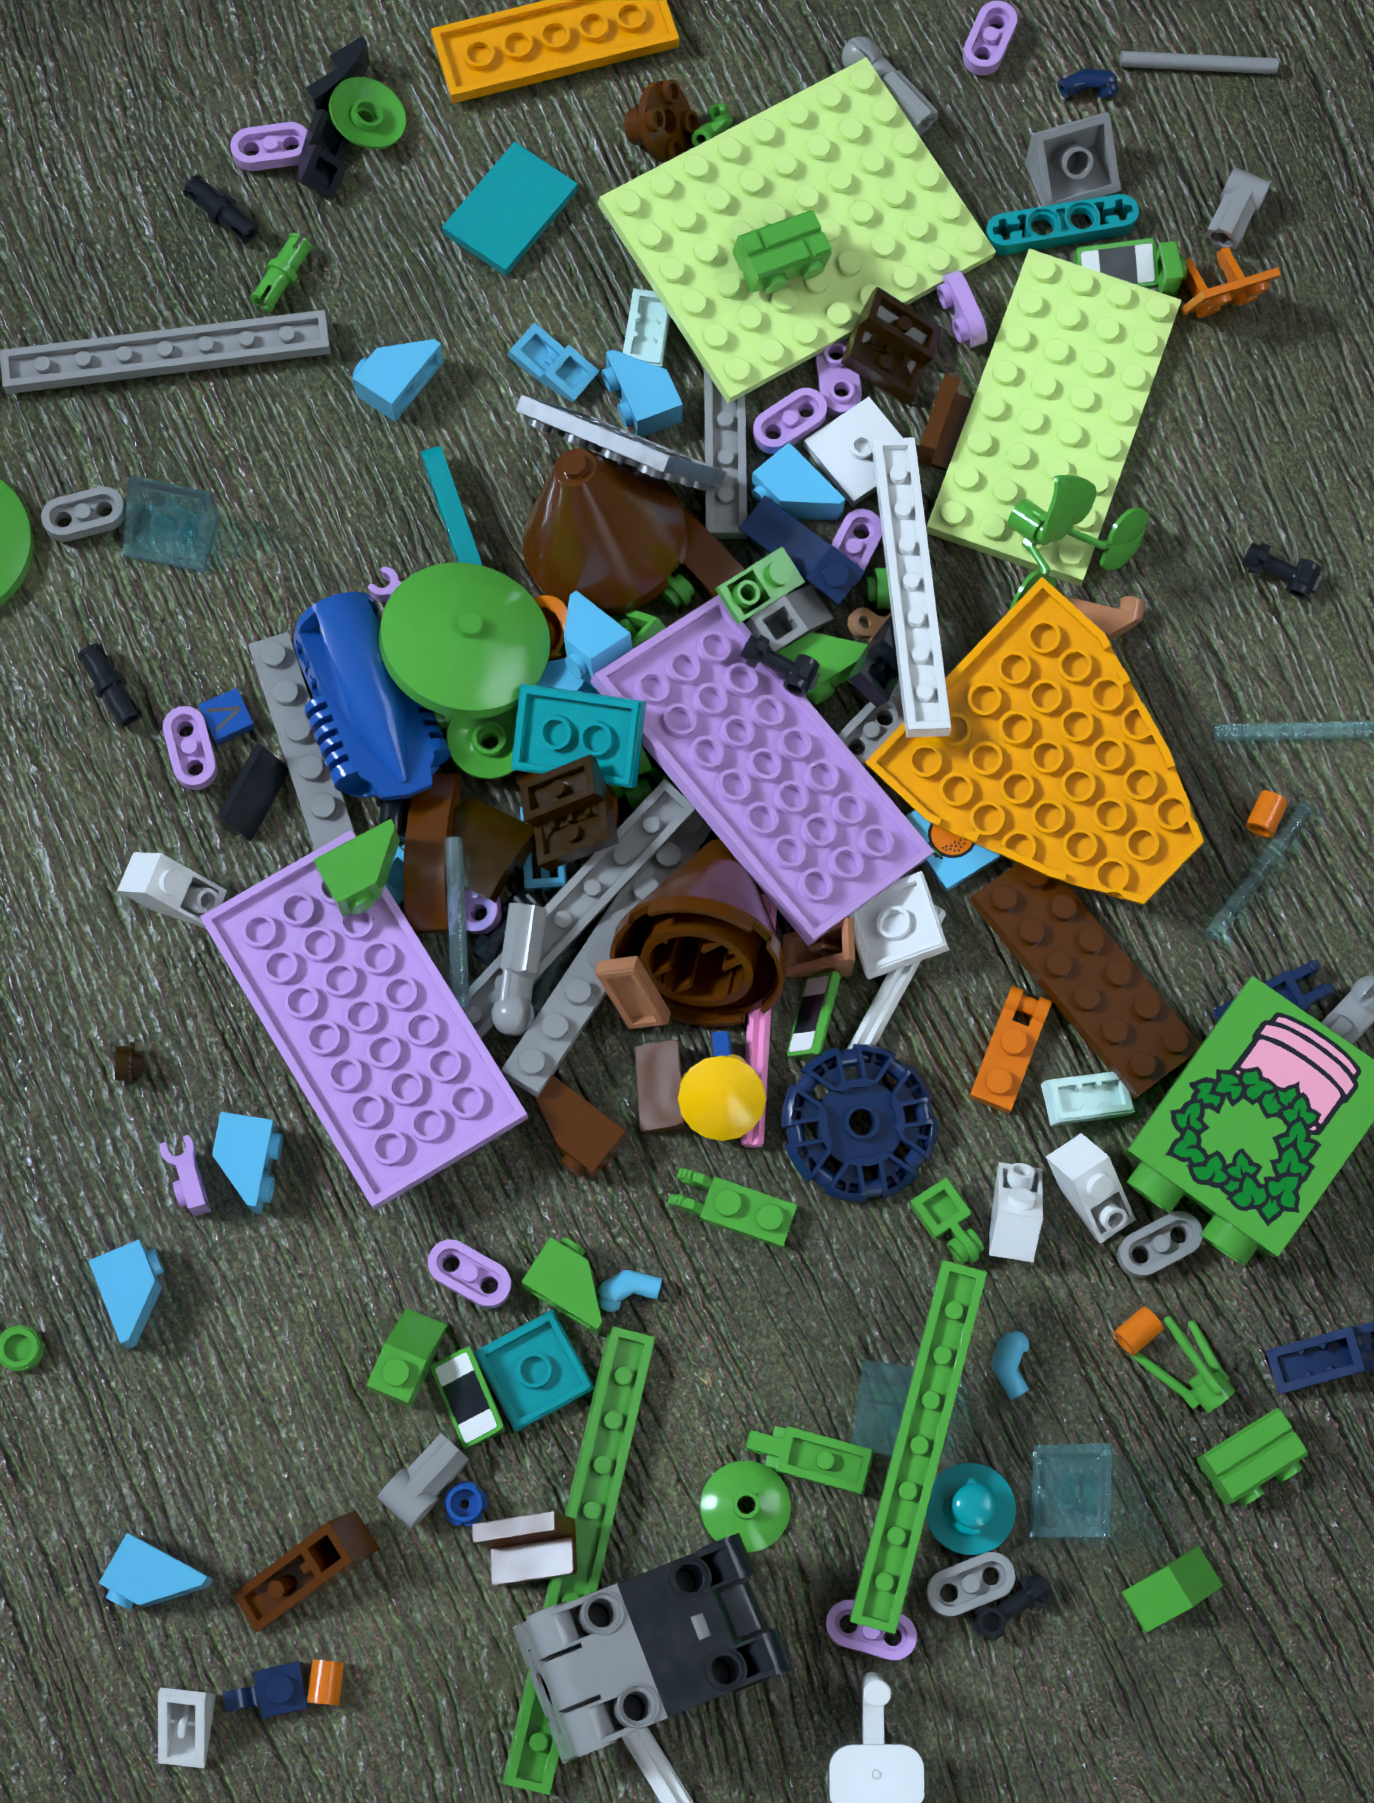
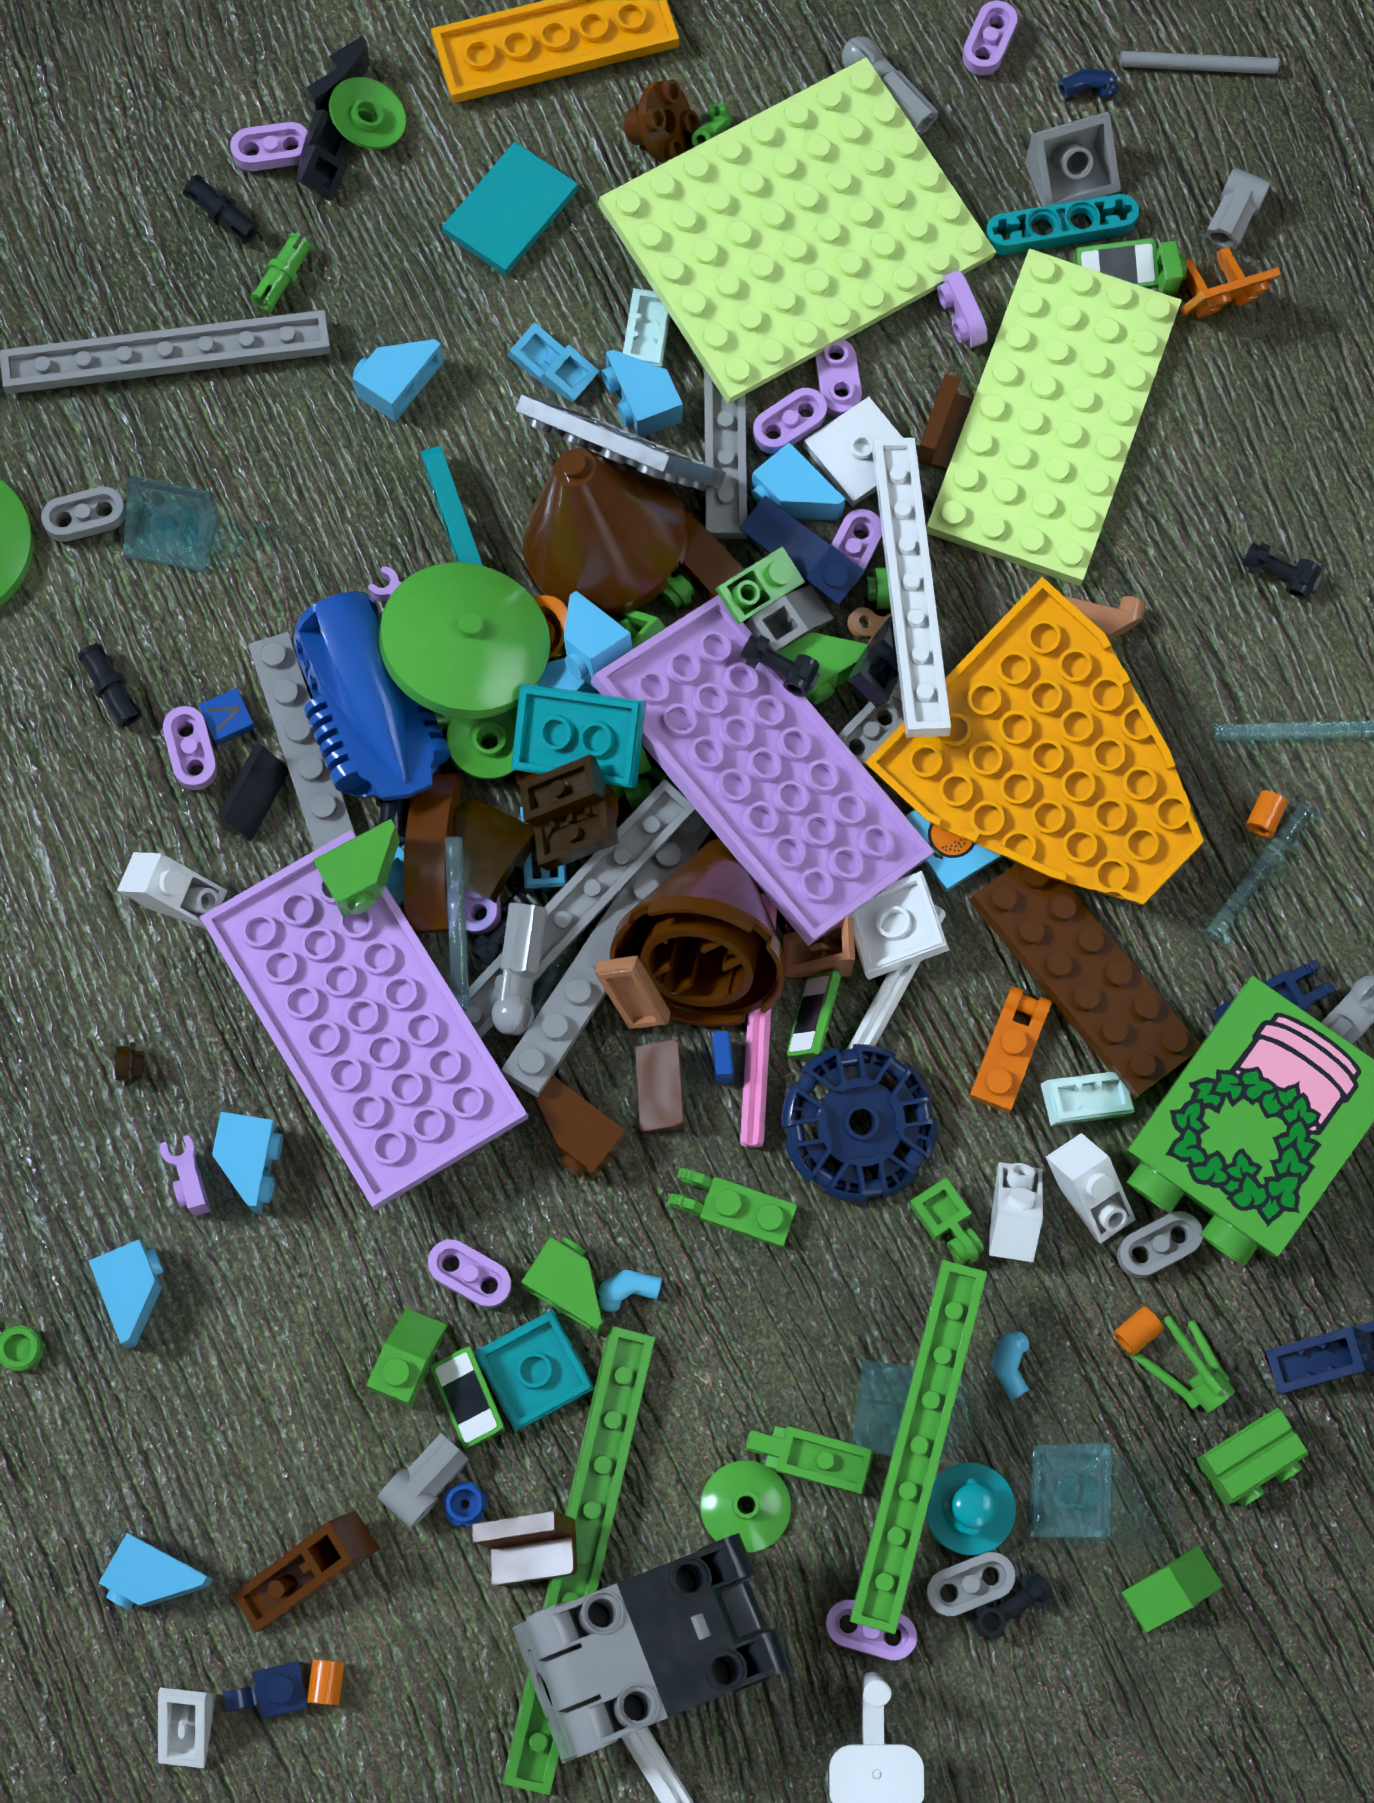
(722, 1097): yellow dish -> none
(782, 252): bright green brick -> none
(891, 345): dark brown slope -> none
(1069, 506): bright green plant -> none

